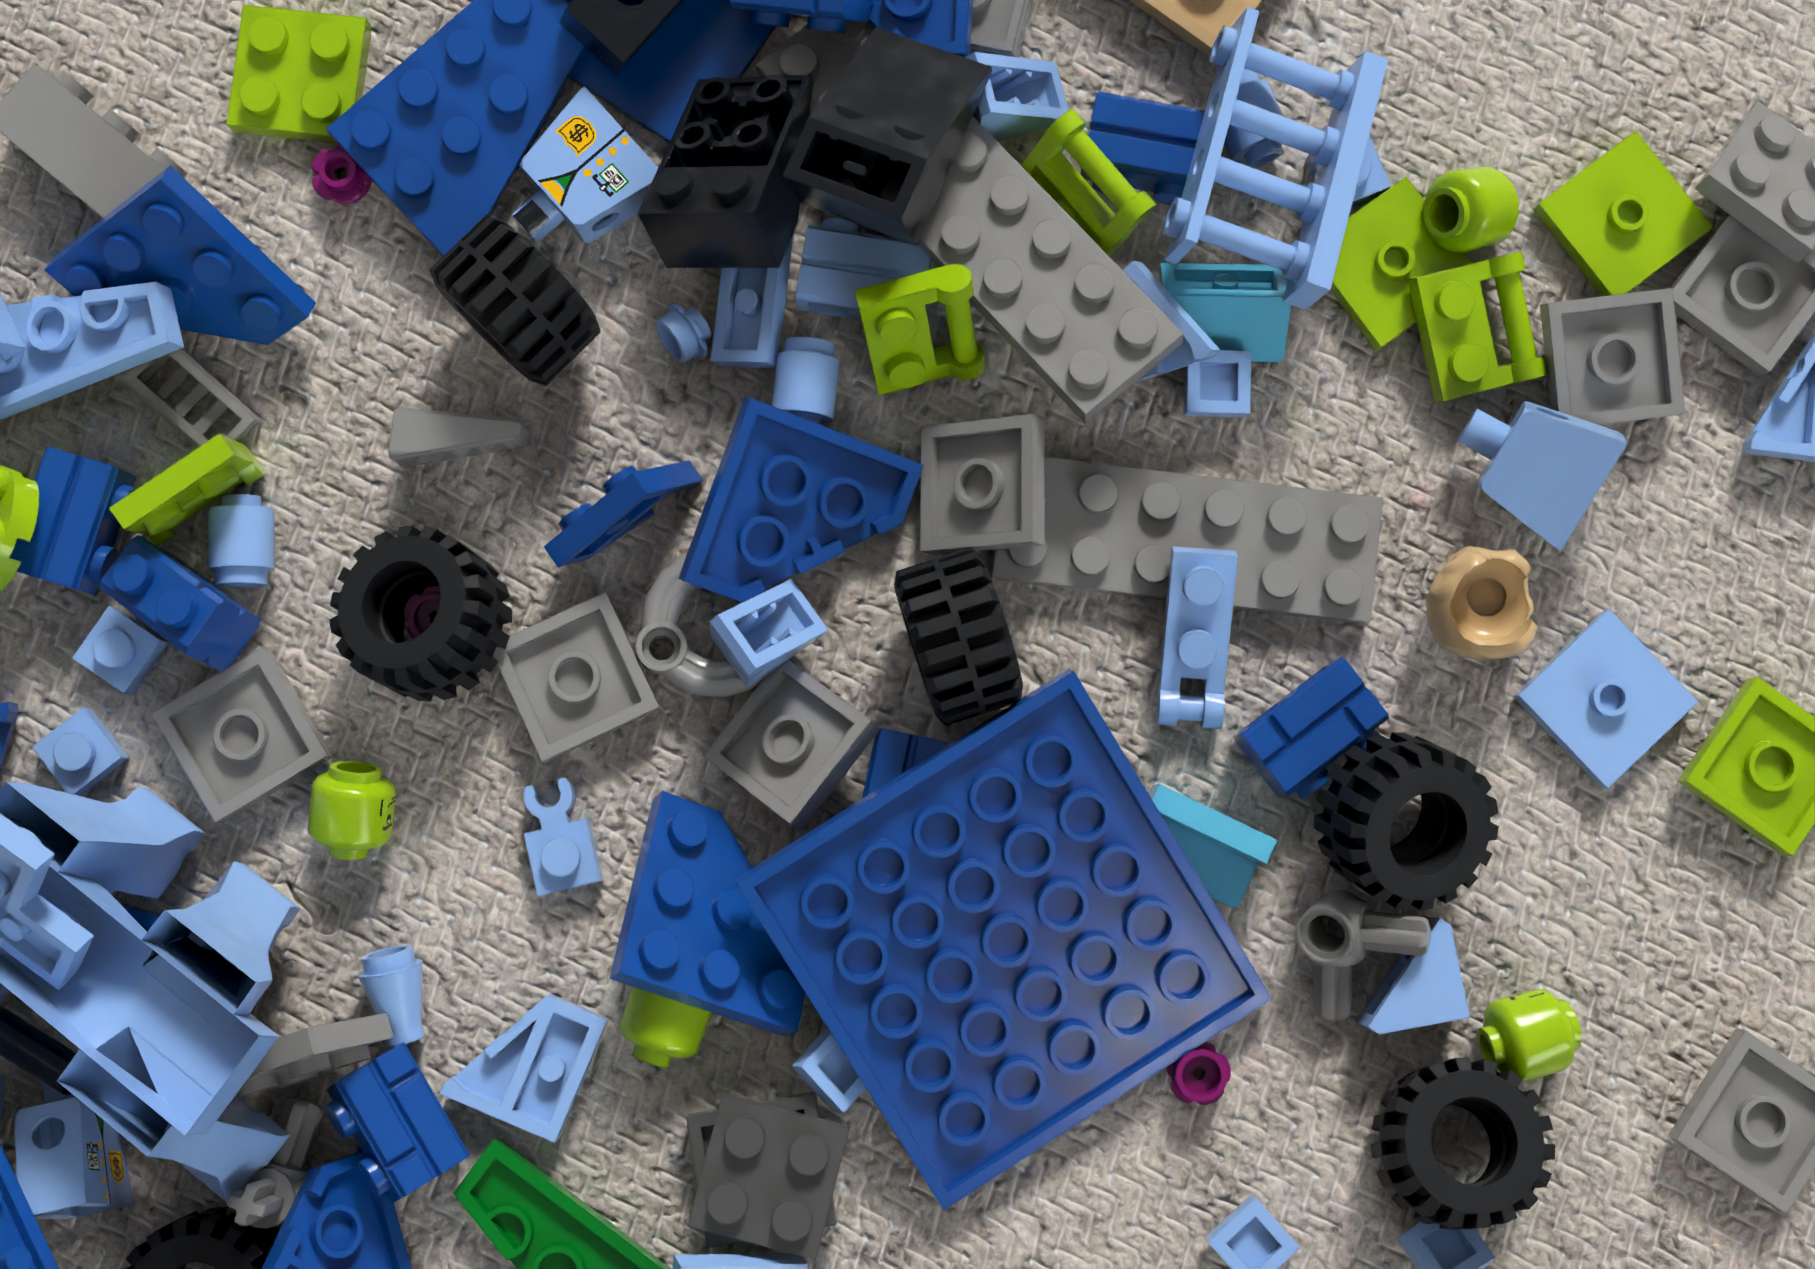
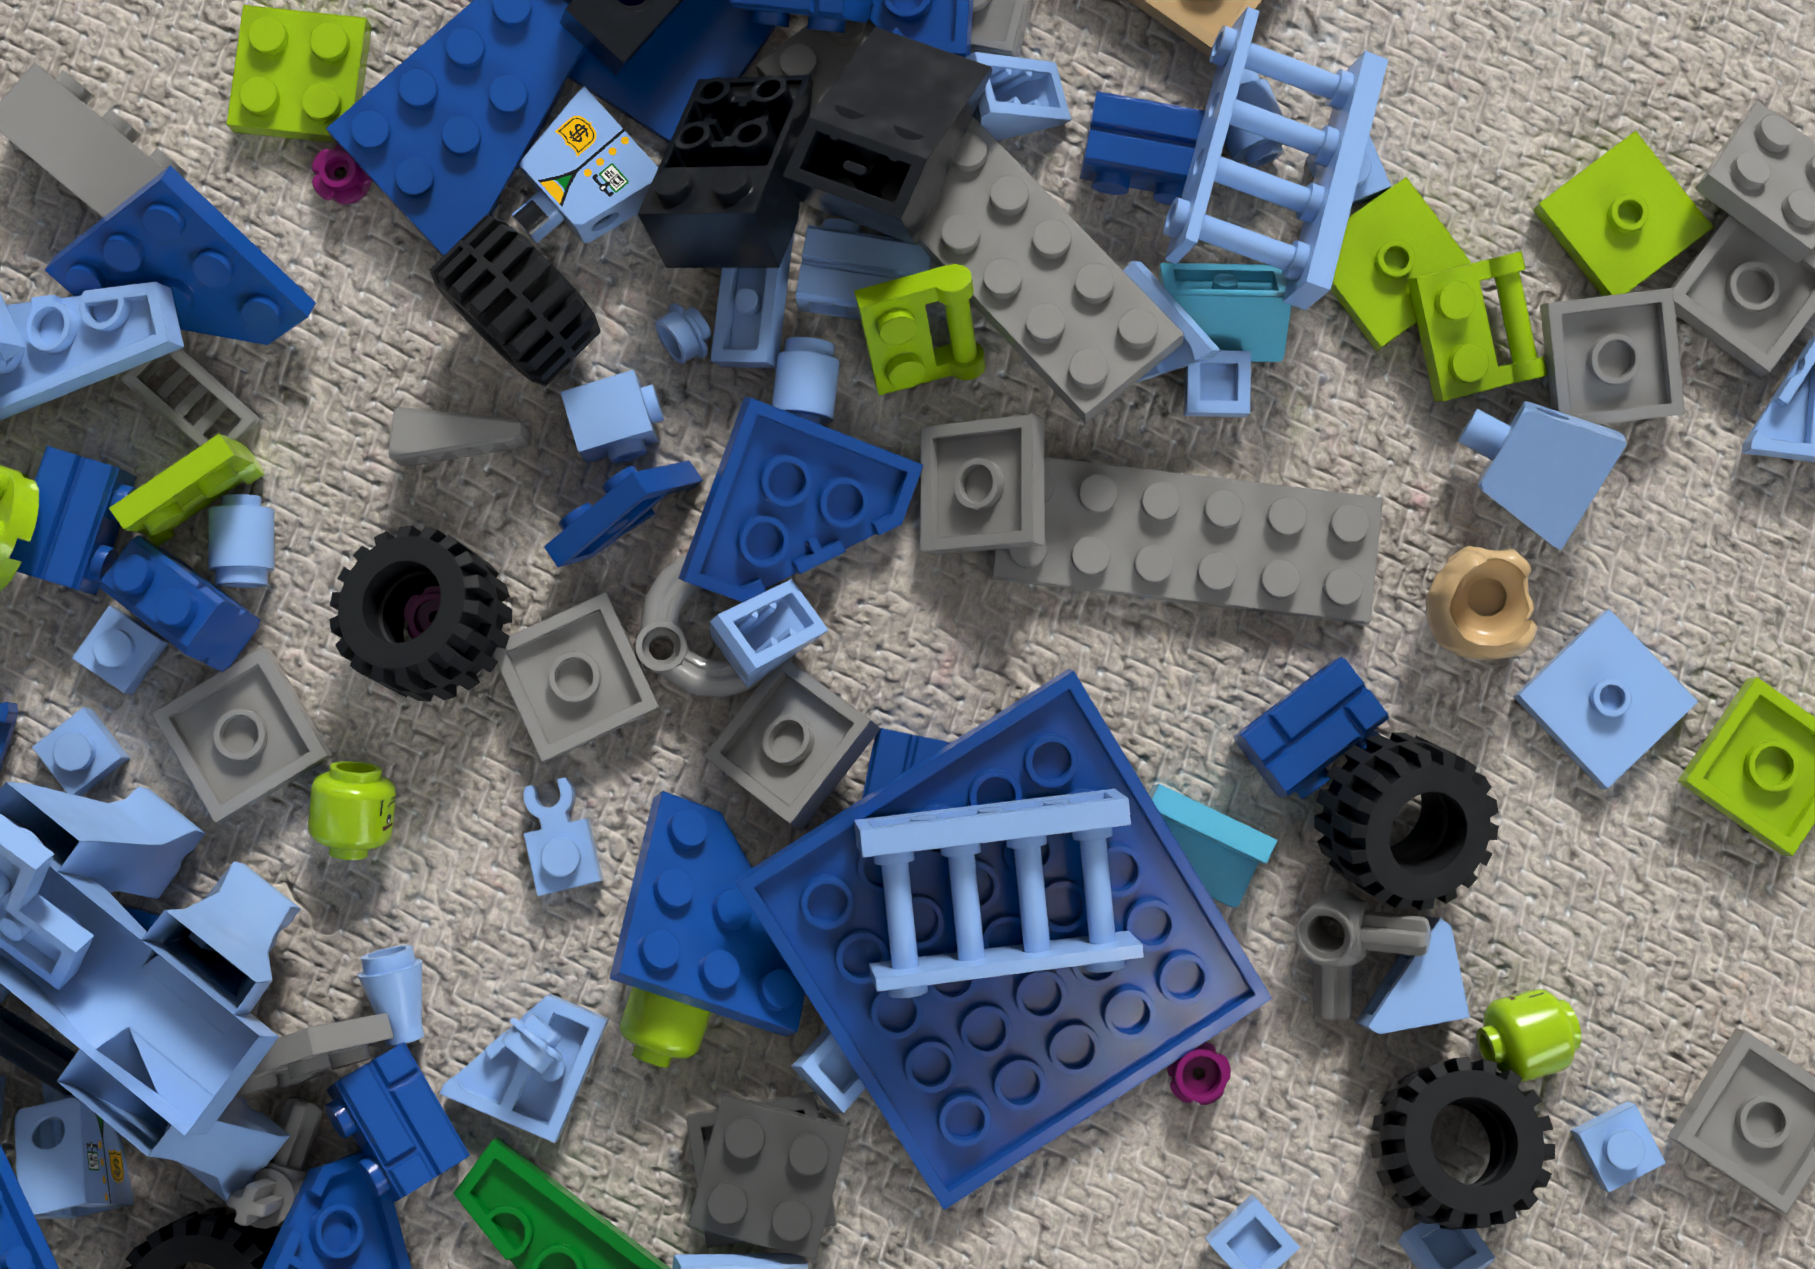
(533, 1042): none -> light blue plate
(613, 417): none -> light blue brick
(959, 636): black tyre -> none
(959, 838): none -> light blue fence
(1073, 192): lime plate -> none
(1196, 634): light blue plate -> none
(1470, 209): lime head -> none
(1618, 1146): none -> light blue plate

